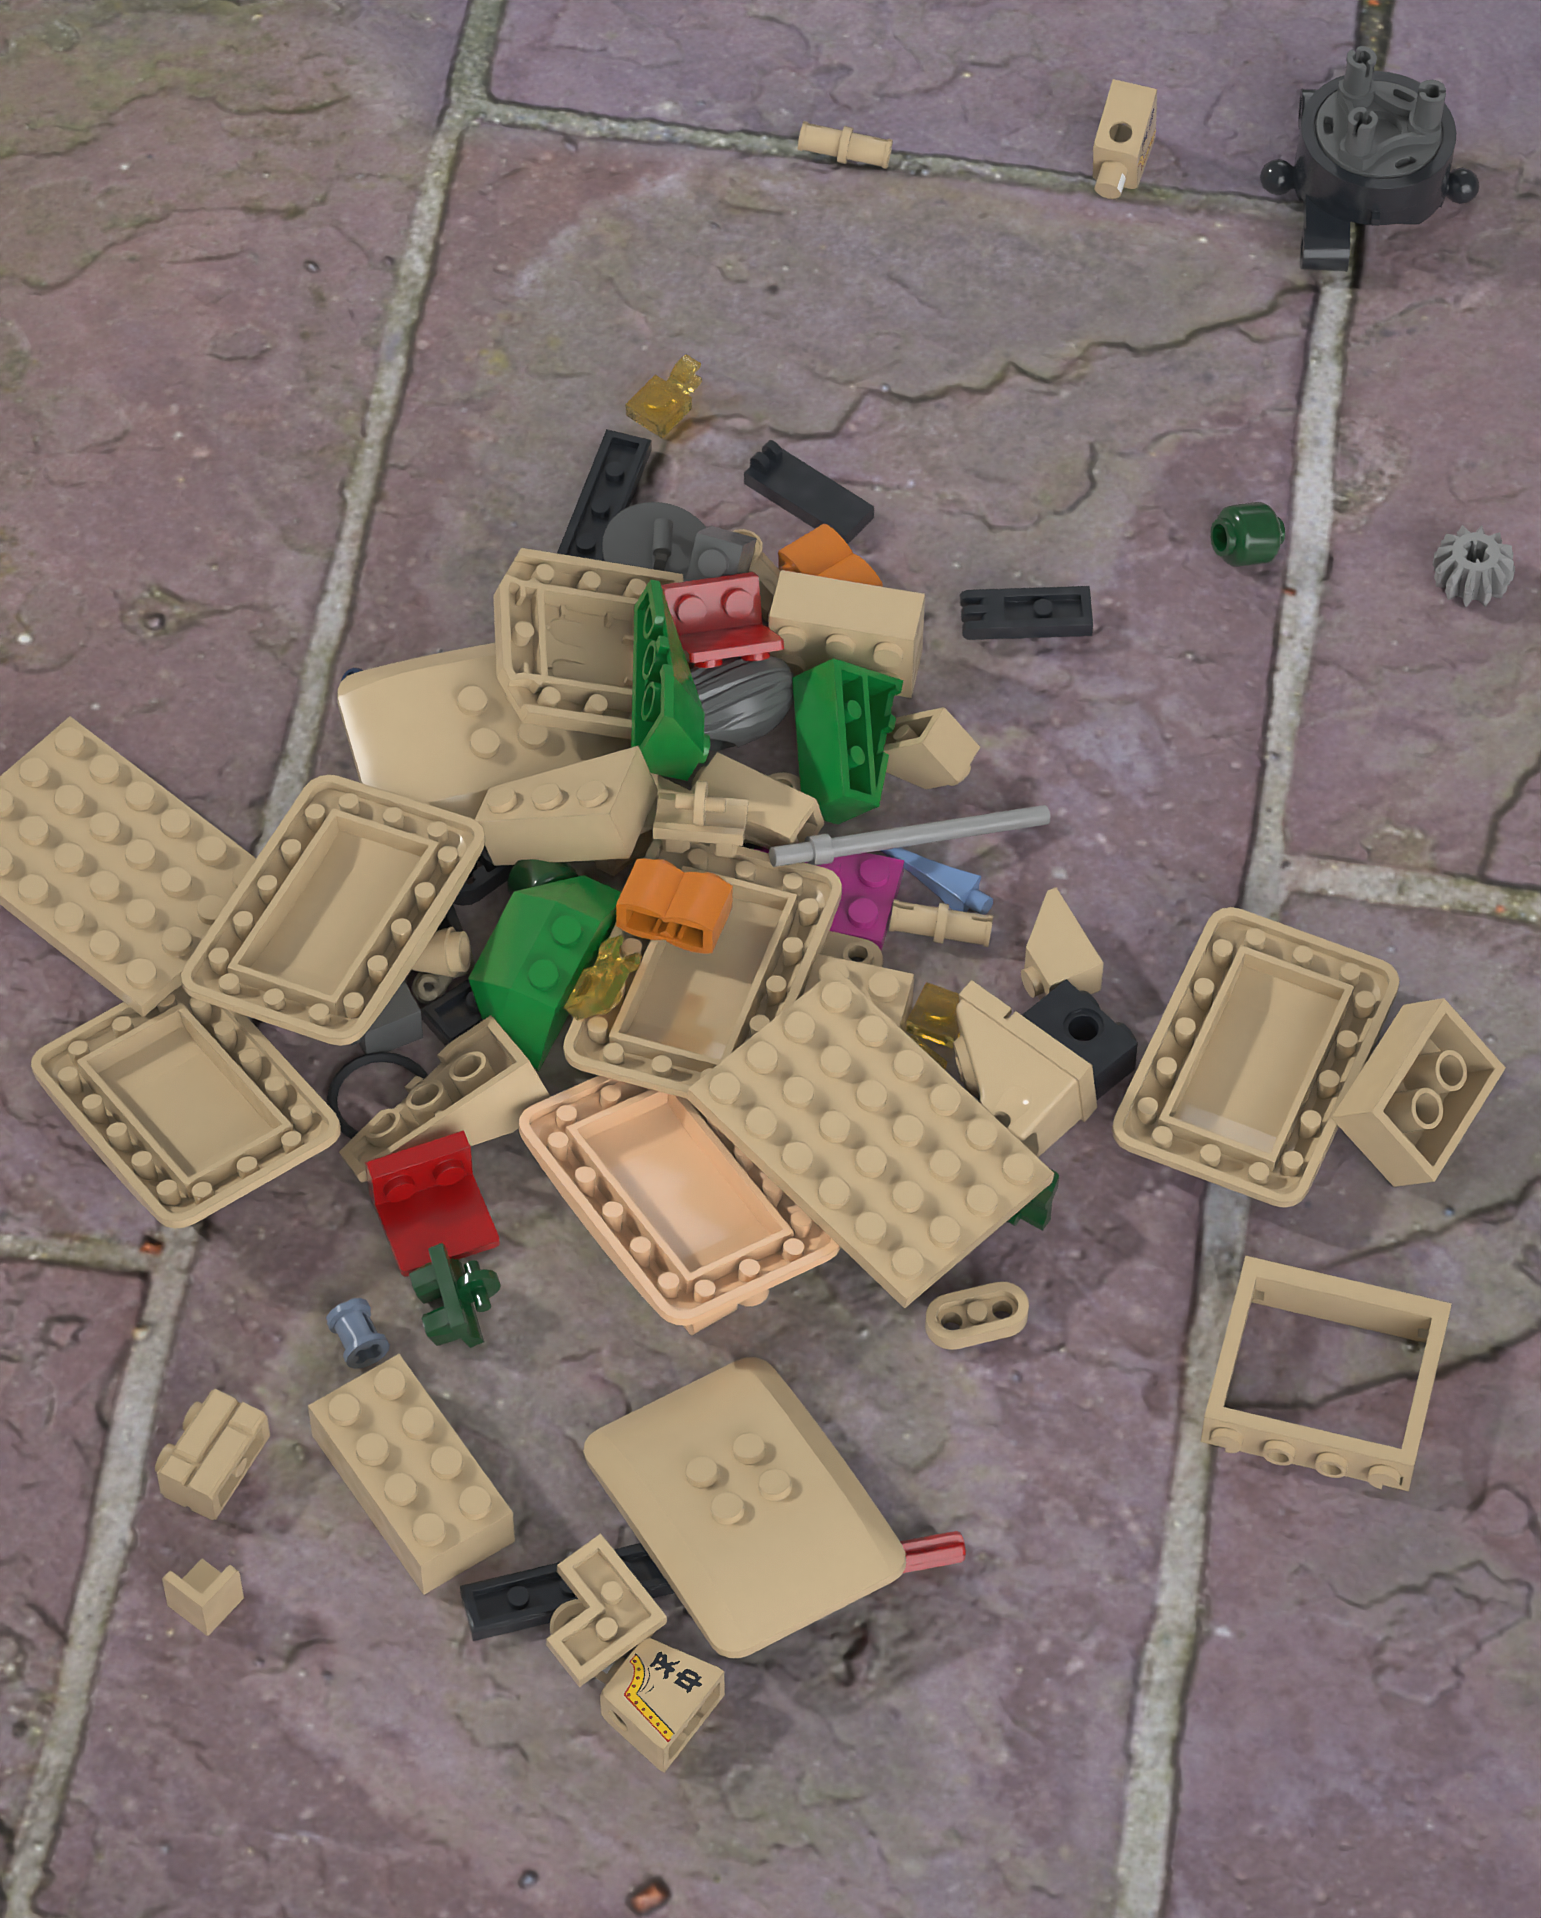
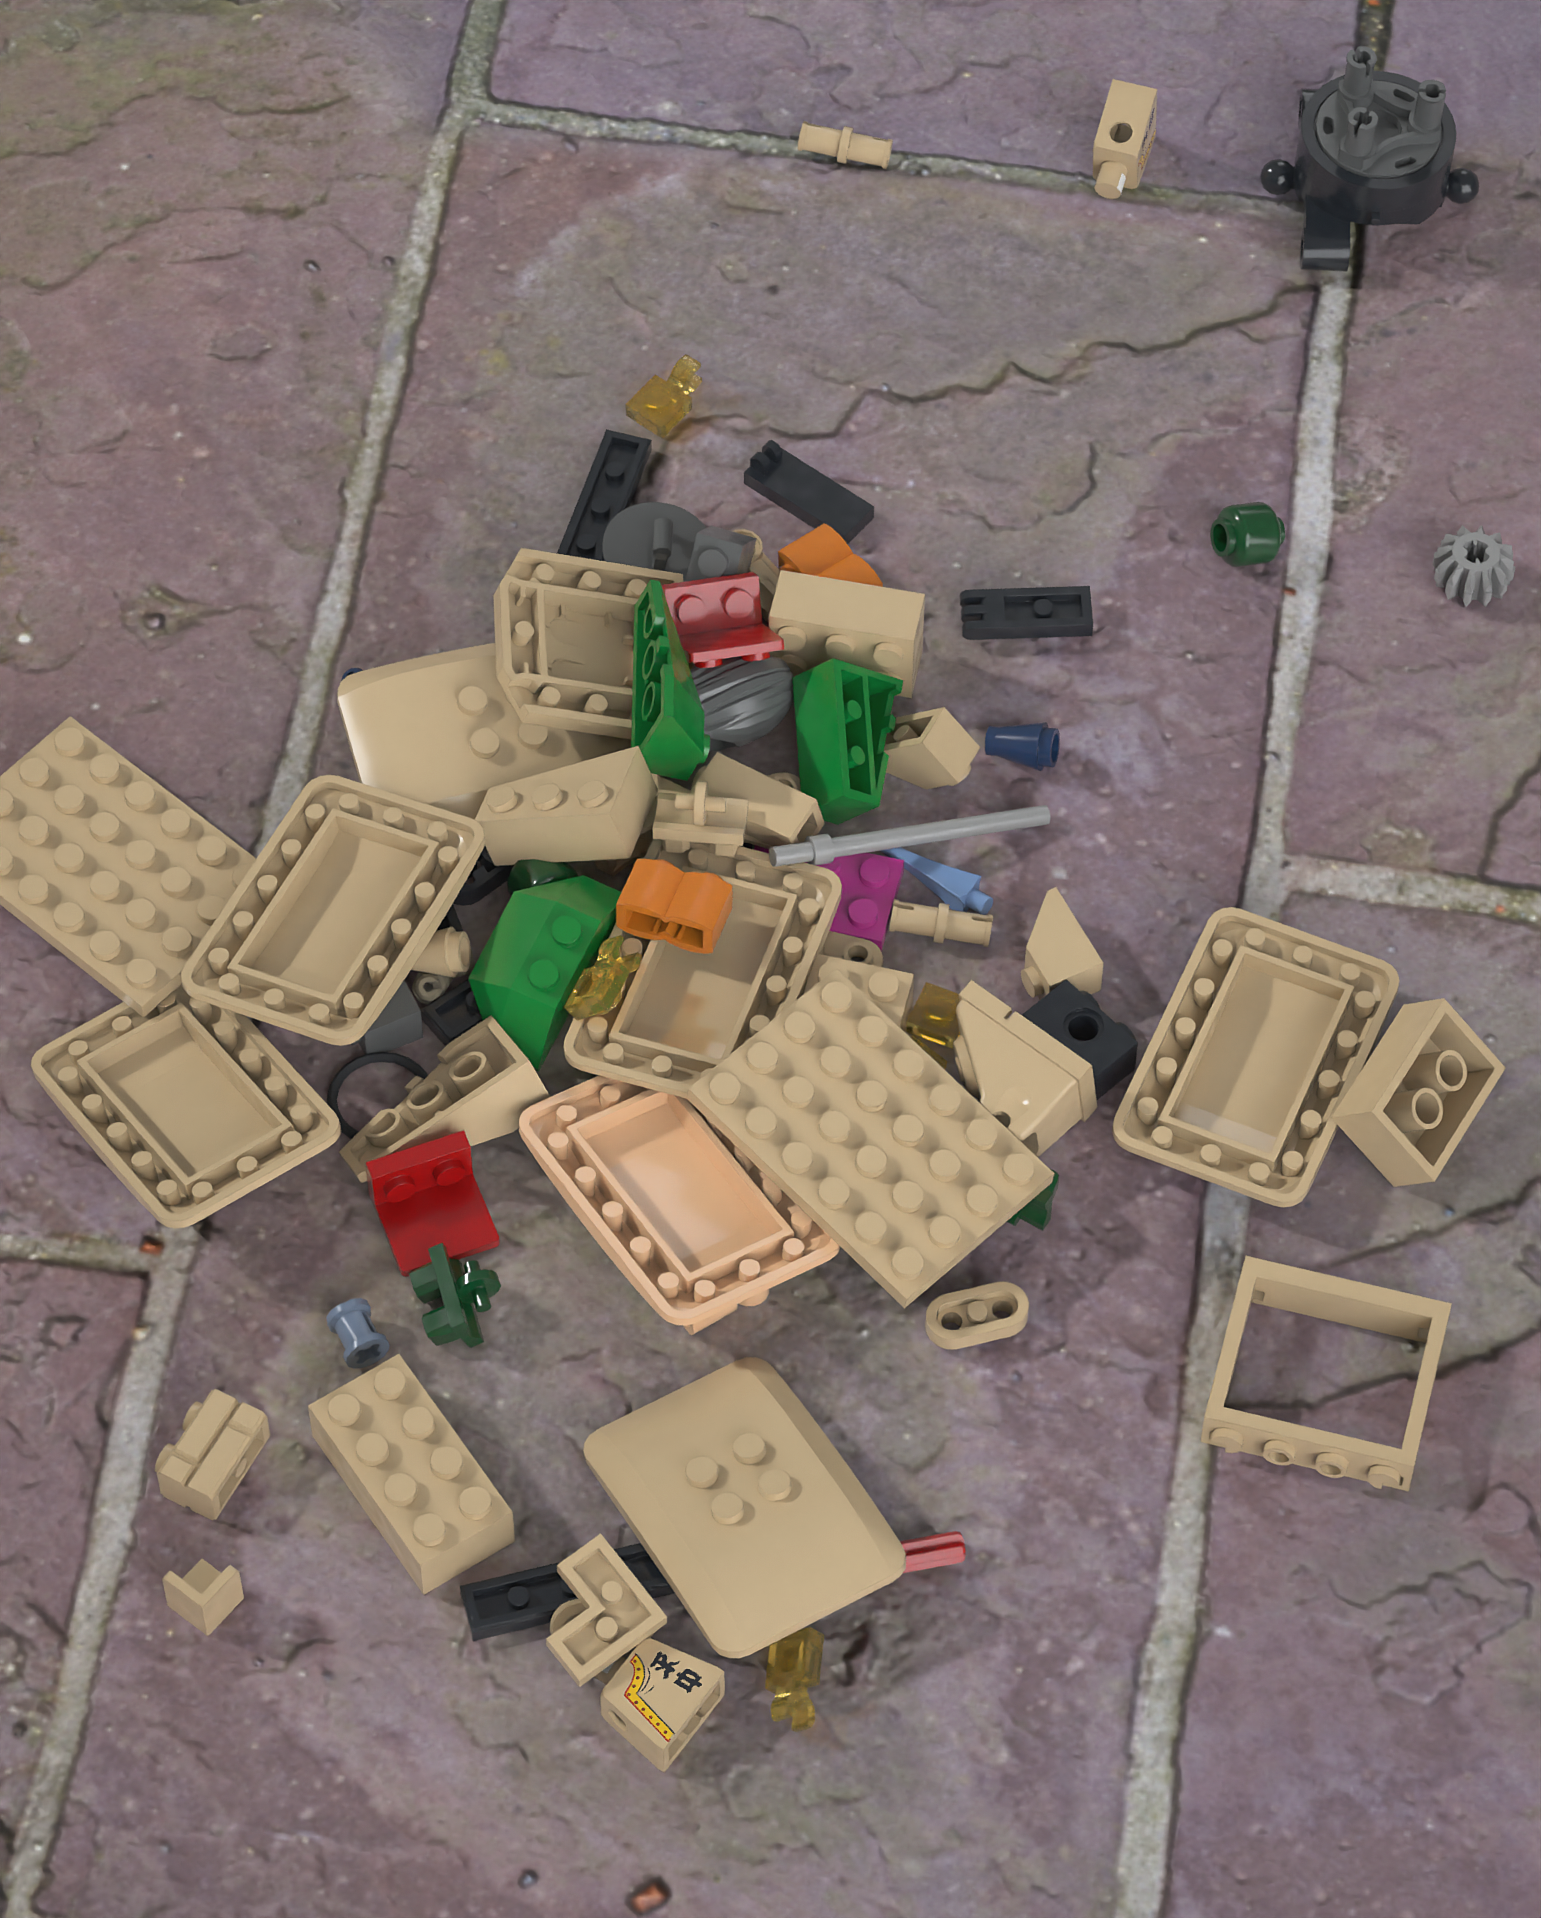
(791, 1669): none -> clear yellow plate
(1025, 744): none -> dark blue cone

